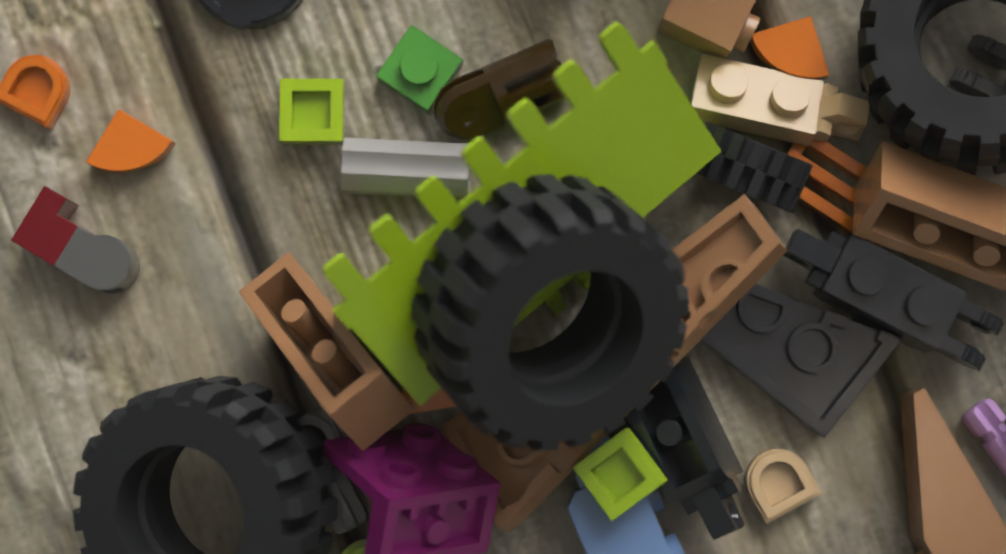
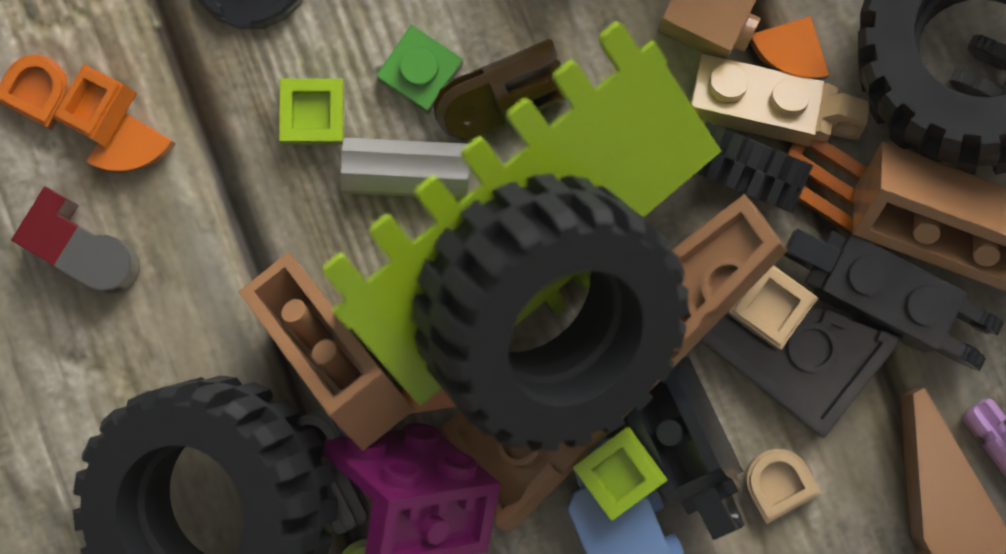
(94, 105): none -> orange tile
(773, 307): none -> tan tile

